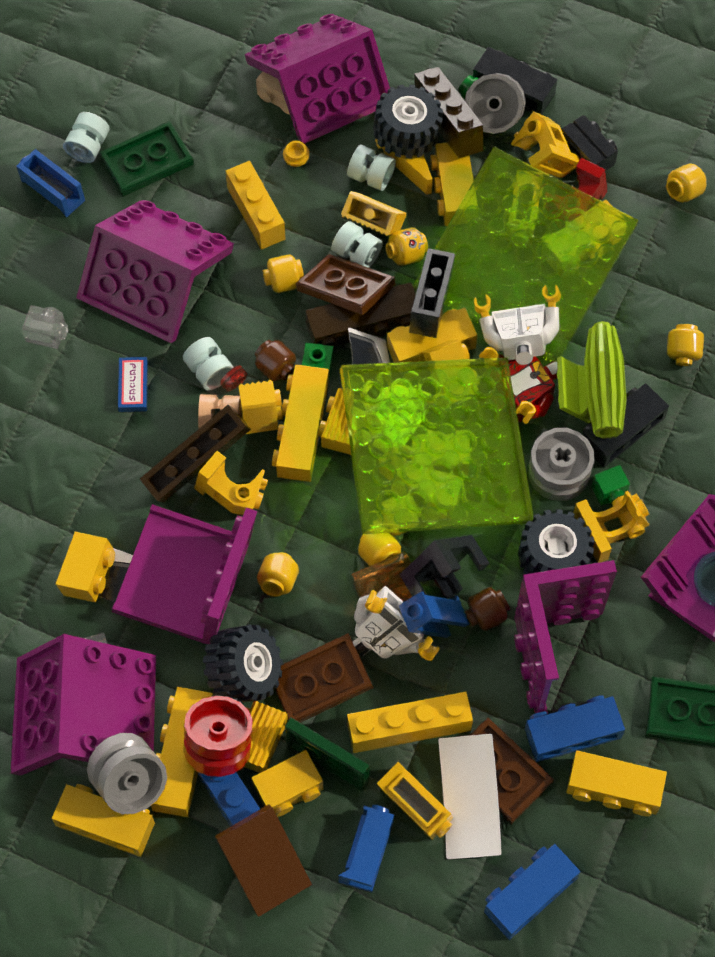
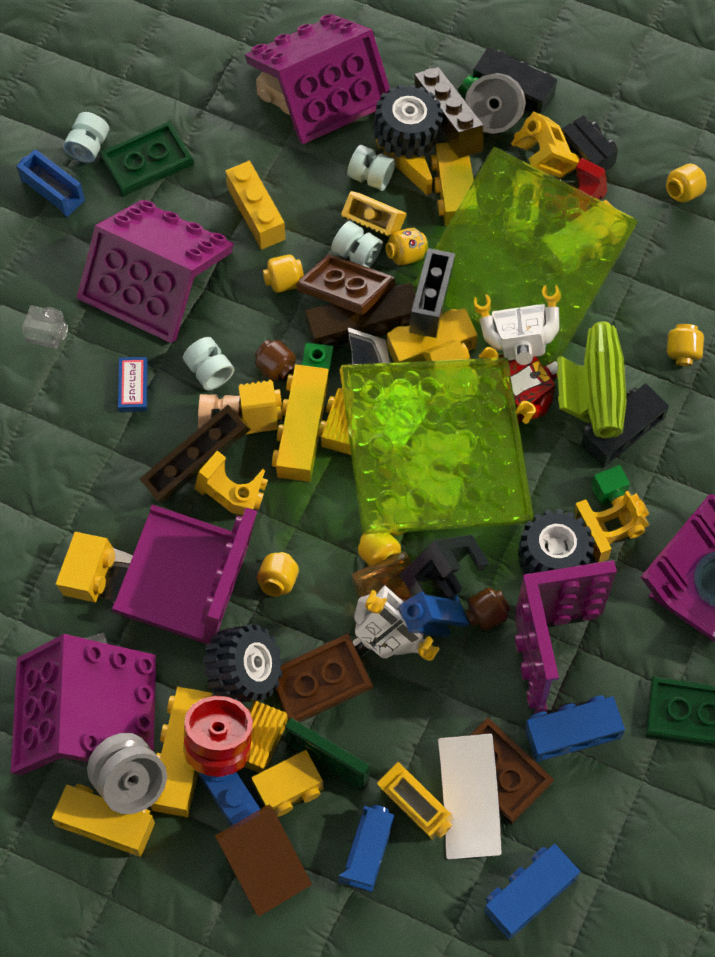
(233, 378): clear red tile -> none
(296, 153): yellow plate -> none
(409, 722): yellow brick -> none
(560, 464): light grey wheel -> none
(616, 783): yellow brick -> none

